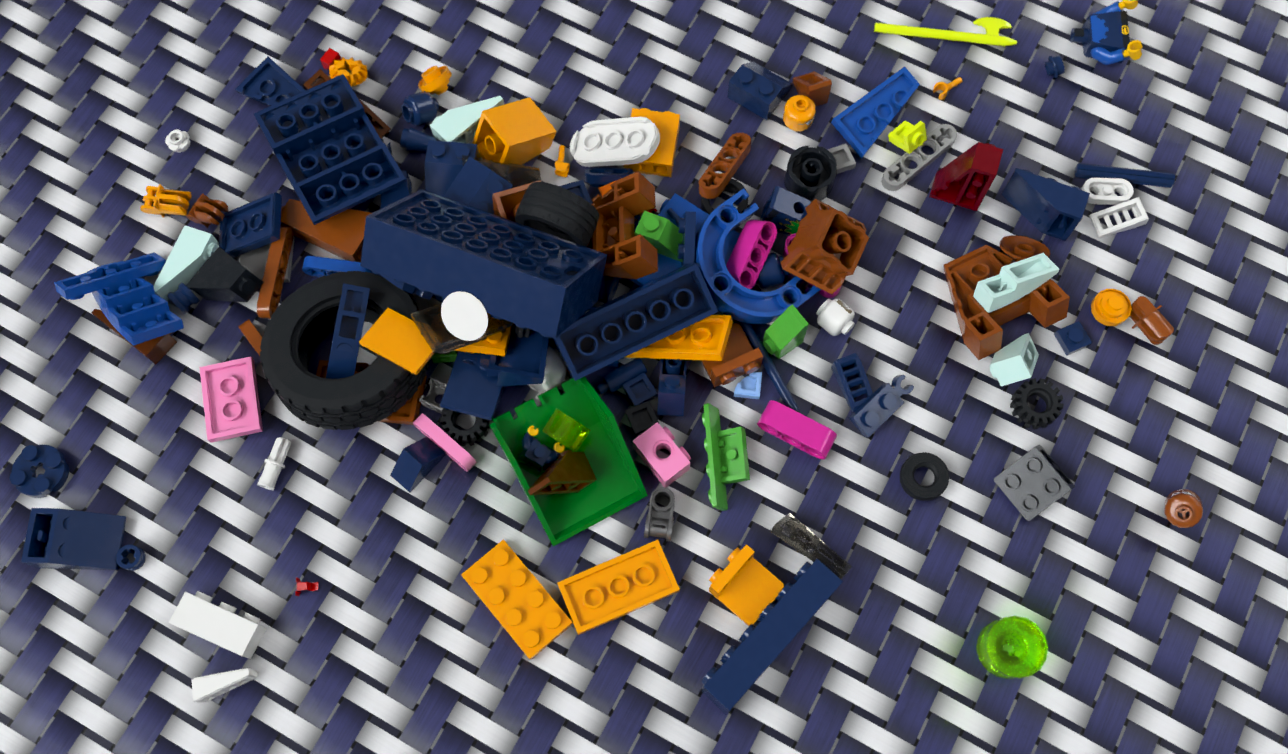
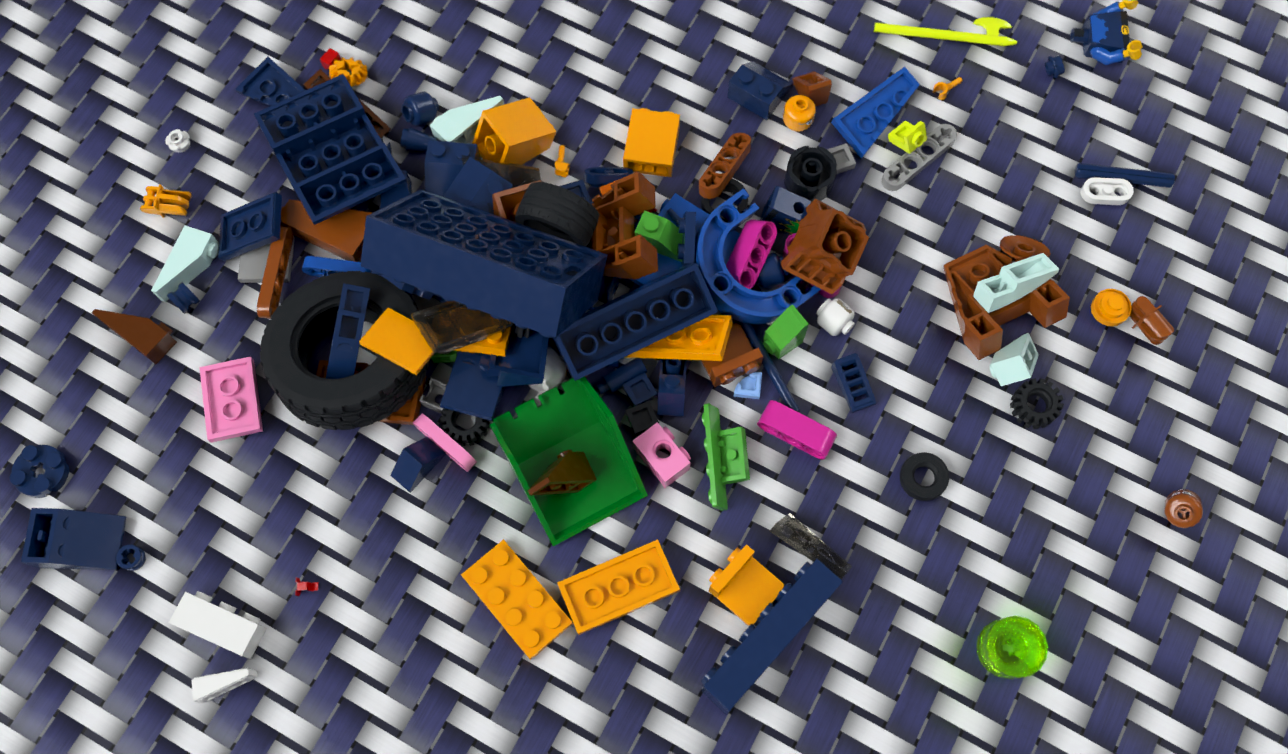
(126, 298): blue slope -> none
(207, 211): dark orange arm -> none
(224, 279): black slope -> none
(251, 334): dark orange beam -> none
(274, 464): white axle -> none
(435, 80): light orange plate -> none
(464, 316): white sticker -> none
(537, 454): dark blue piece -> none
(566, 430): clear neon green brick -> none
(615, 142): white tile -> none
(660, 519): flat silver piece -> none
(880, 406): dark blue plate -> none
(968, 176): dark red wedge -> none
(1033, 482): bracket -> none
(1046, 203): dark blue slope -> none
(1072, 338): dark blue plate -> none
(1134, 204): white slope -> none

